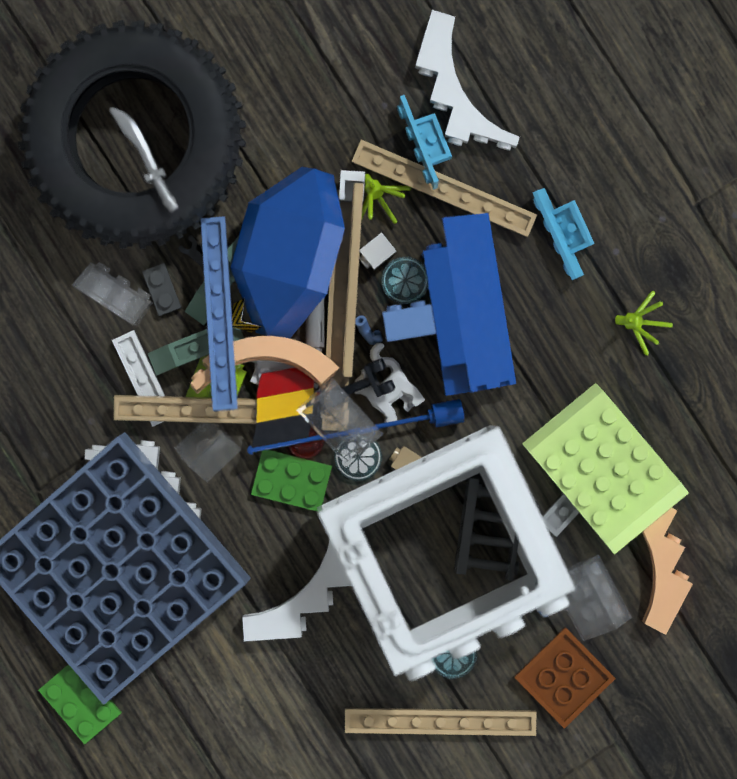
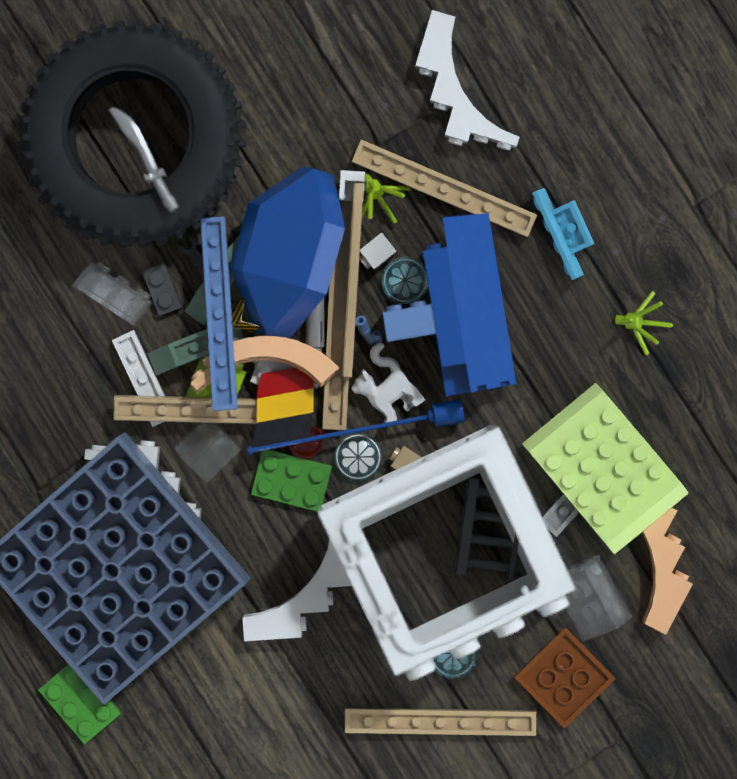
(339, 421): clear slope -> none
(371, 380): black bar -> none
(429, 141): medium azure bracket -> none

